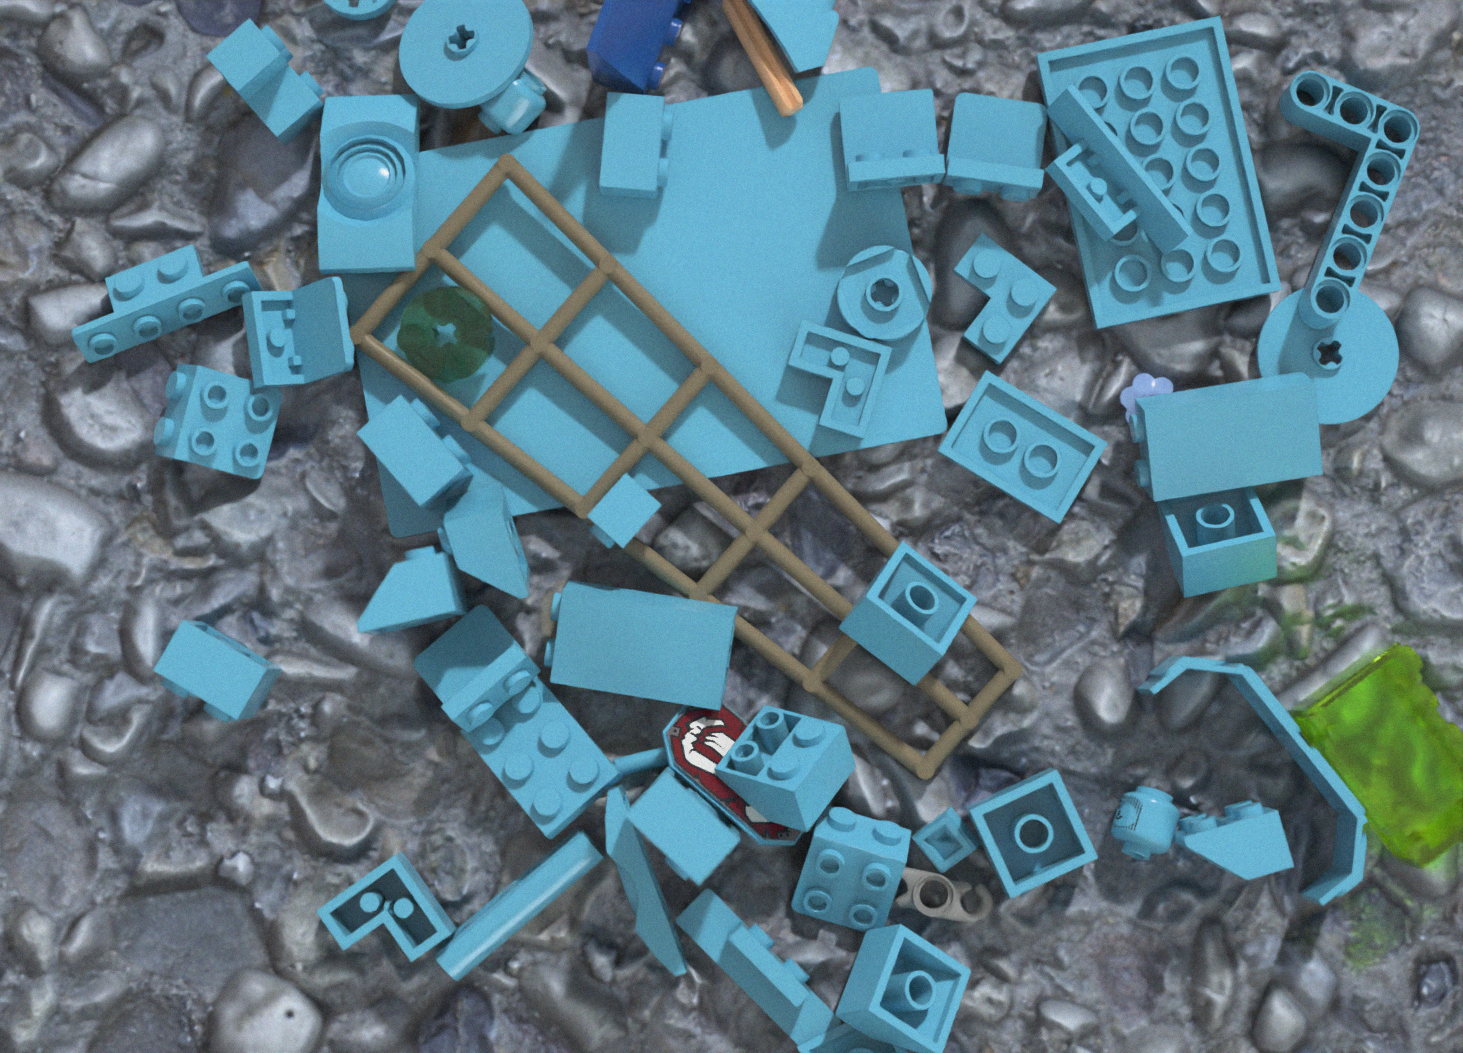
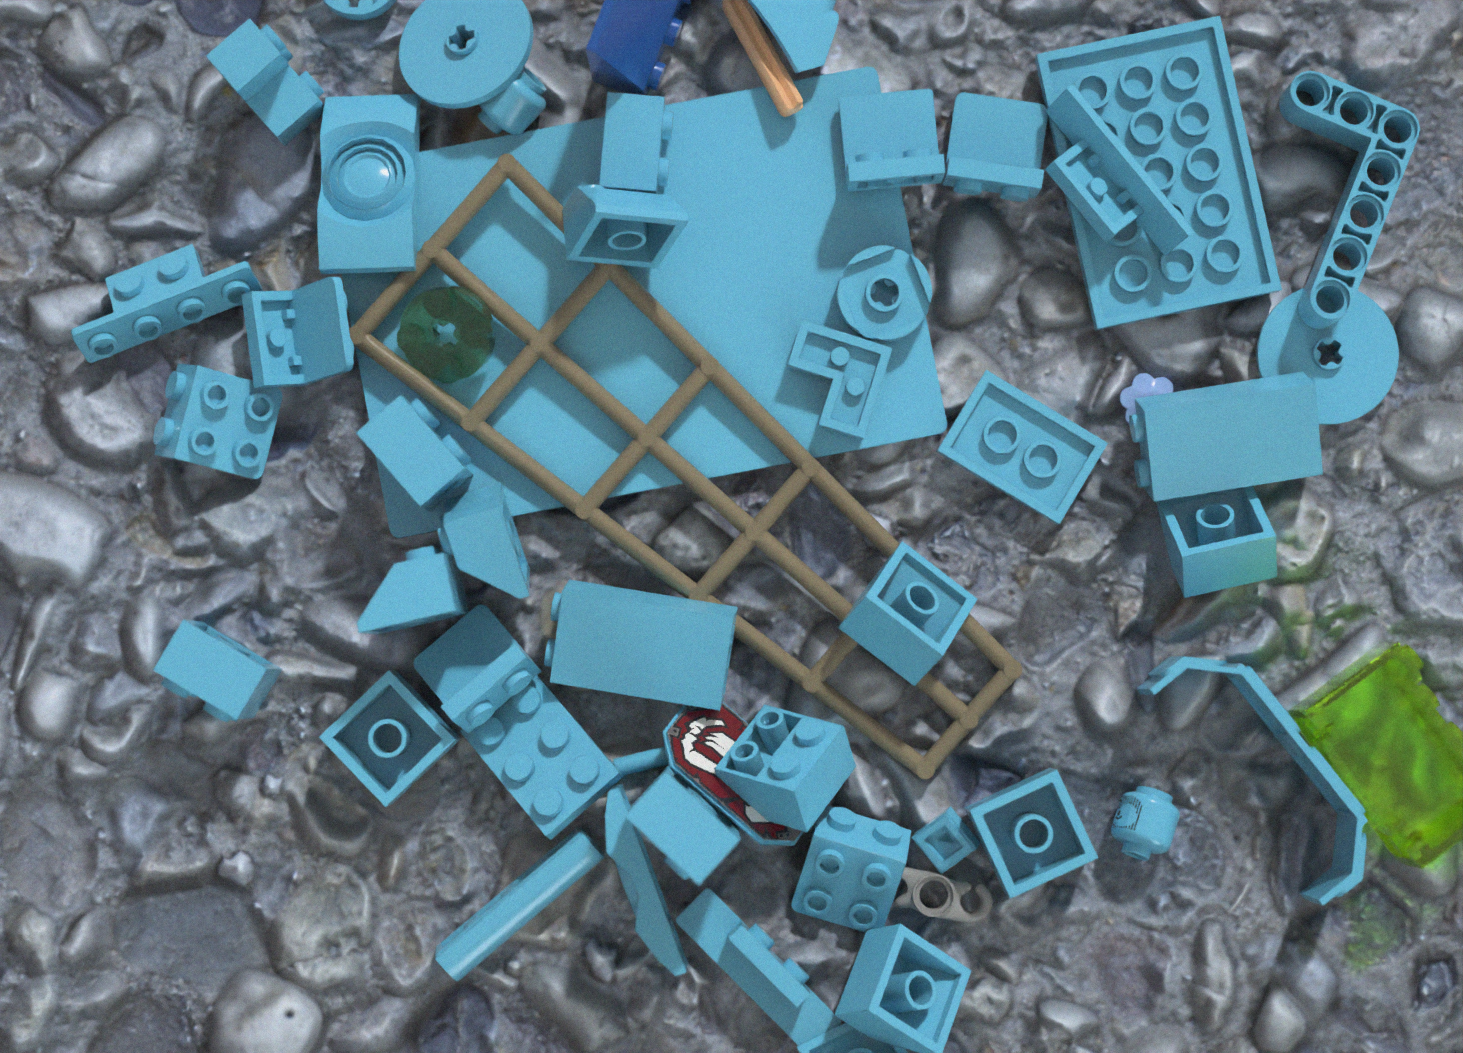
(389, 896): medium azure brick -> none
(390, 737): none -> medium azure brick
(620, 226): none -> medium azure slope
(622, 512): medium azure brick -> none
(1013, 293): medium azure plate -> none
(1241, 842): medium azure slope -> none

